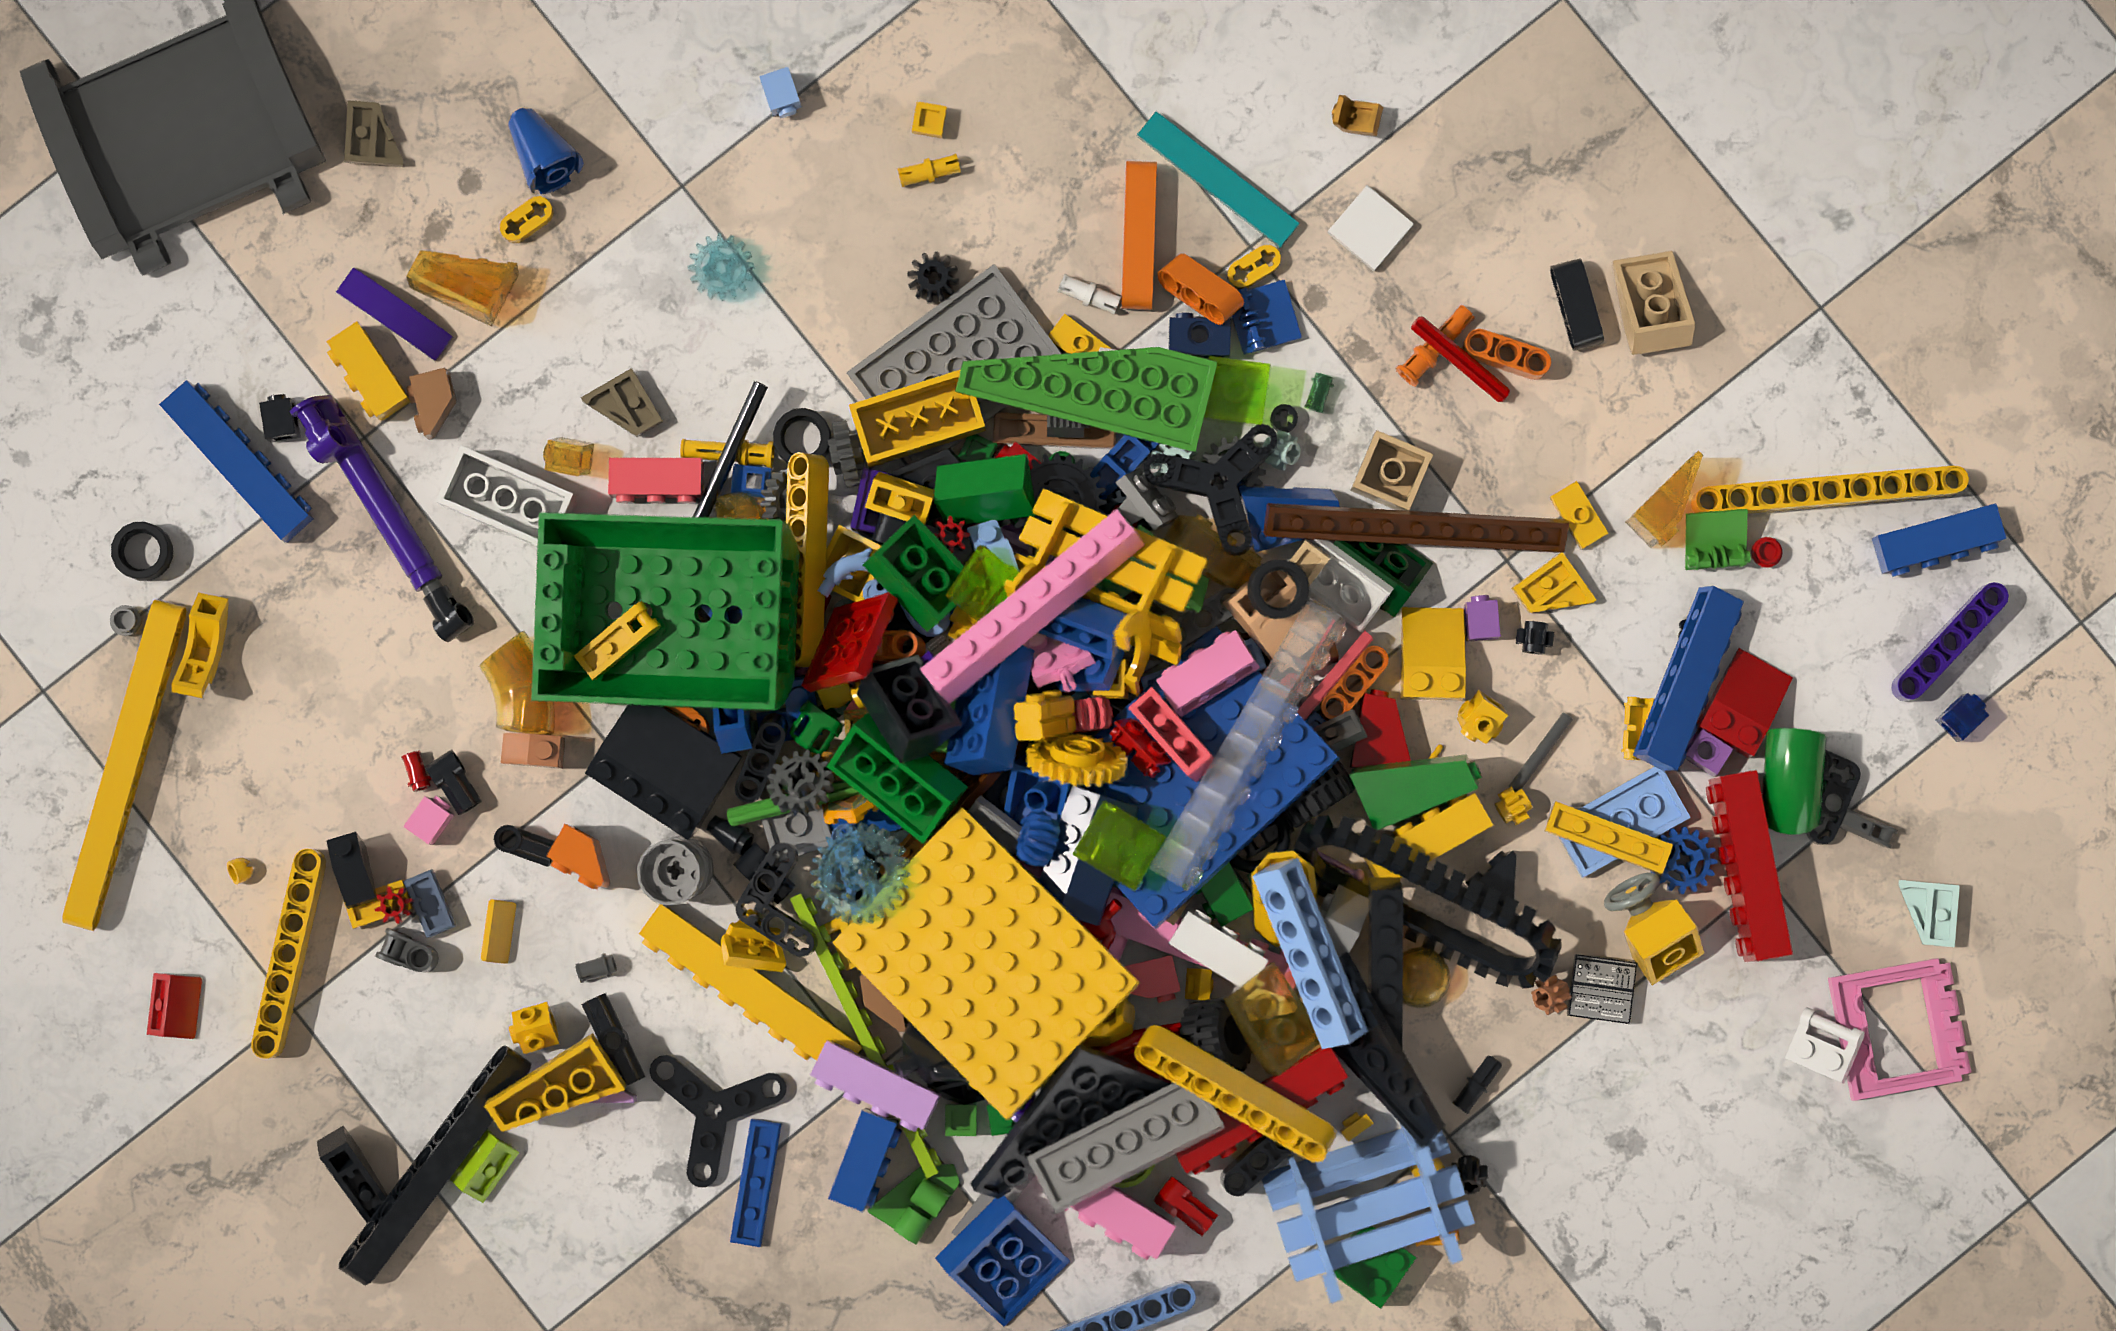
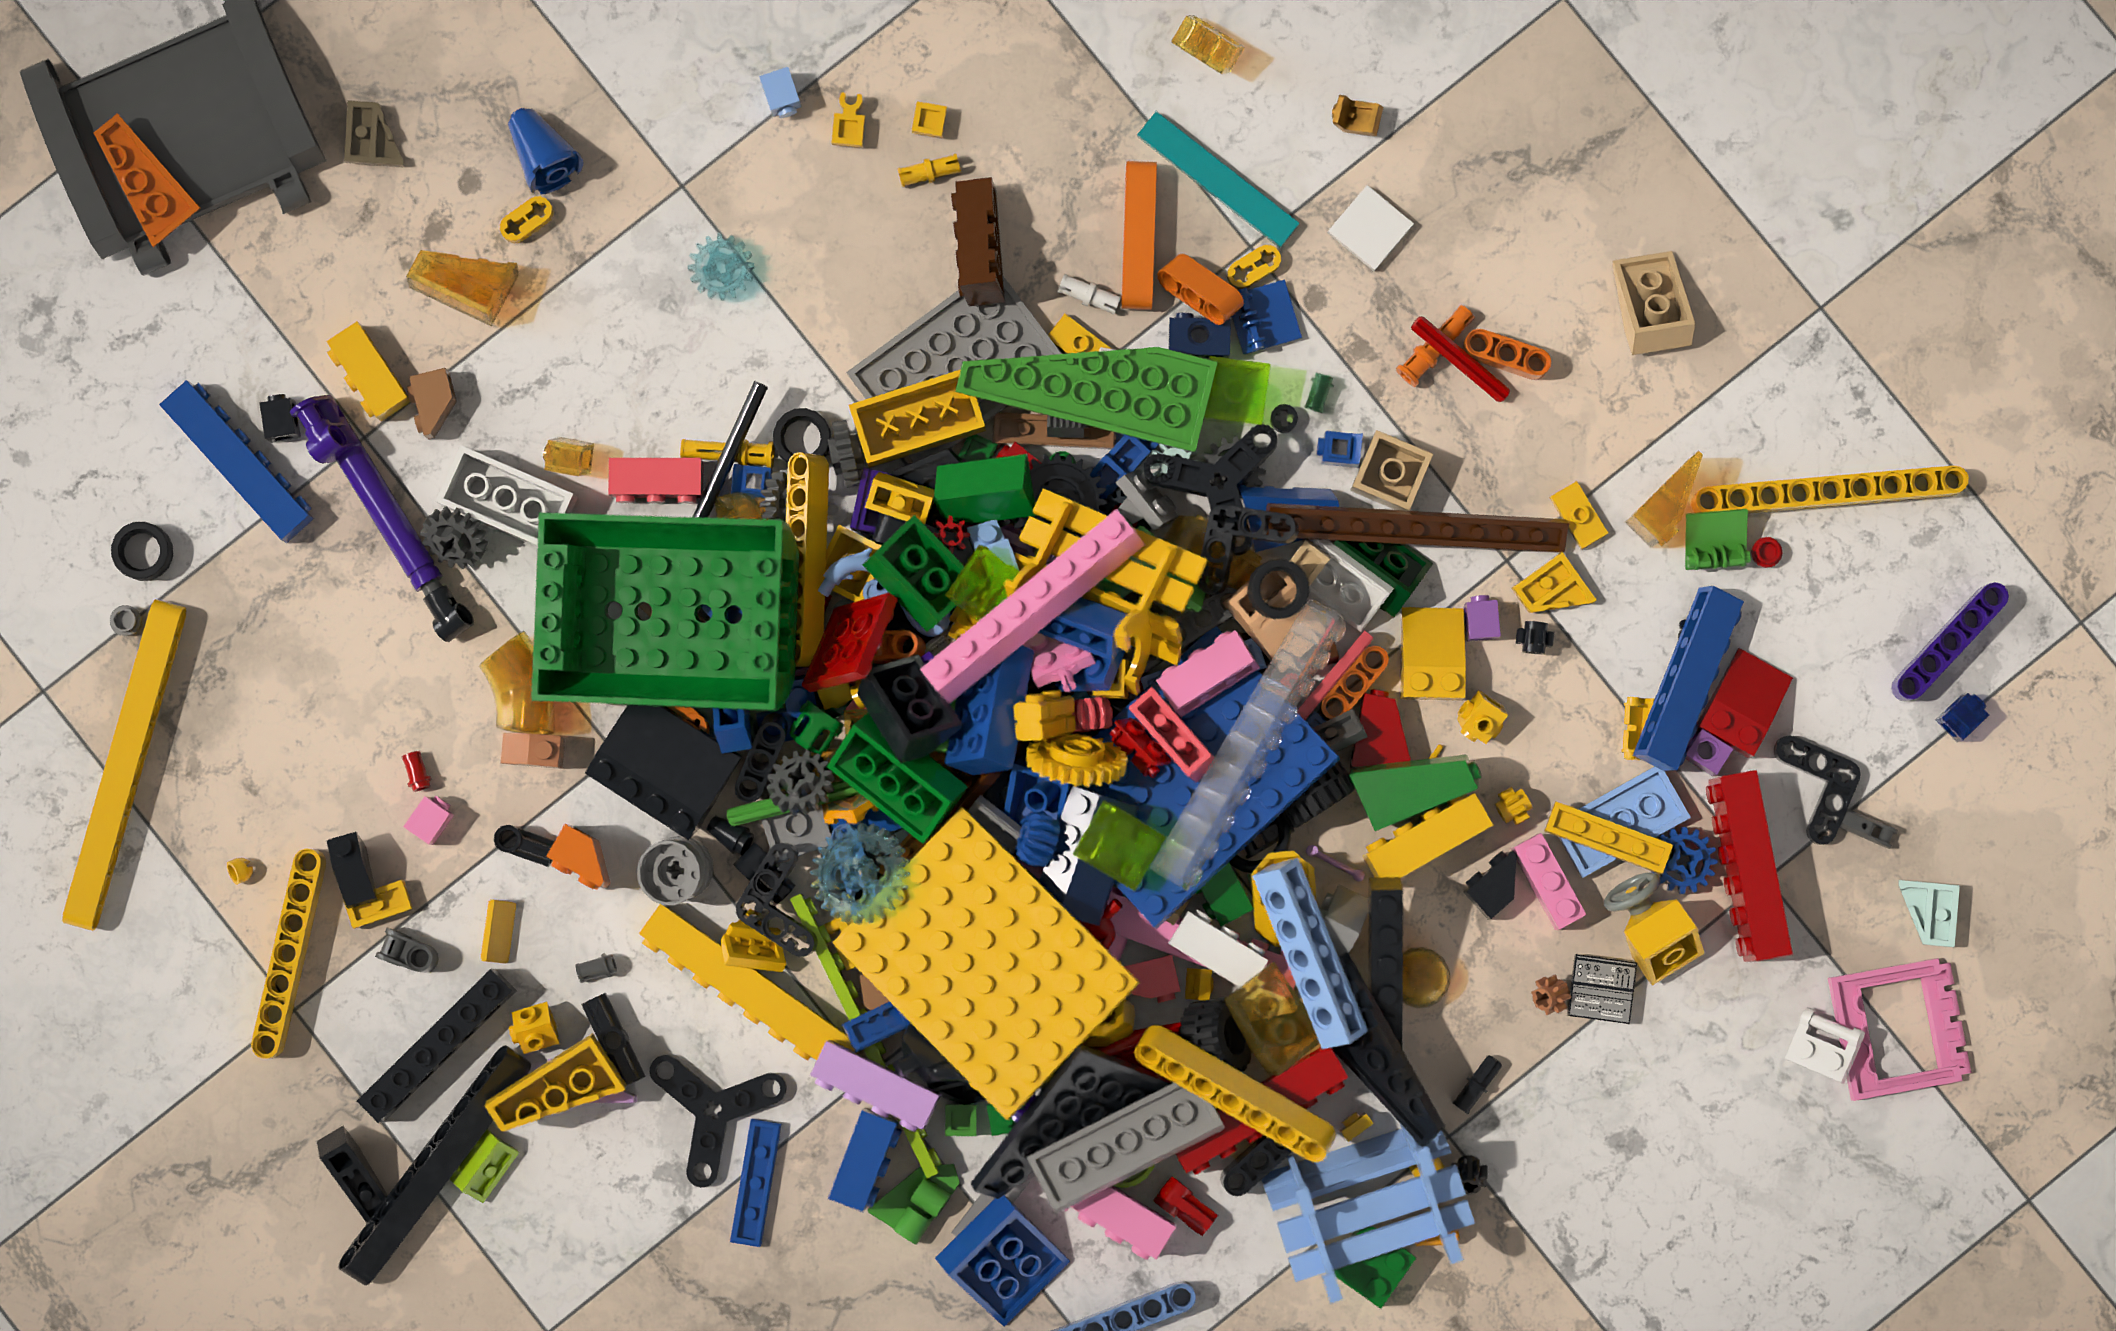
(149, 187): none -> orange wing
(174, 1006): red panel -> none
(203, 645): yellow arch -> none
(386, 908): red gear -> none
(394, 314): dark purple slope -> none
(430, 903): sand blue plate -> none
(436, 1046): none -> black brick
(450, 775): black piece -> none
(454, 537): none -> dark grey gear
(616, 641): yellow plate -> none
(625, 403): dark tan wing -> none
(848, 126): none -> yellow plate
(875, 1026): none -> blue plate
(922, 282): black gear -> none
(978, 242): none -> reddish brown wedge
(1207, 44): none -> clear yellow brick
(1228, 535): none -> black beam
(1286, 452): light aqua gear -> none
(1340, 449): none -> blue window
(1539, 937): black piece -> none
(1541, 752): dark grey bar -> none
(1548, 881): none -> bright pink brick
(1577, 304): black beam -> none
(1793, 779): green brick -> none
(1938, 539): blue brick -> none

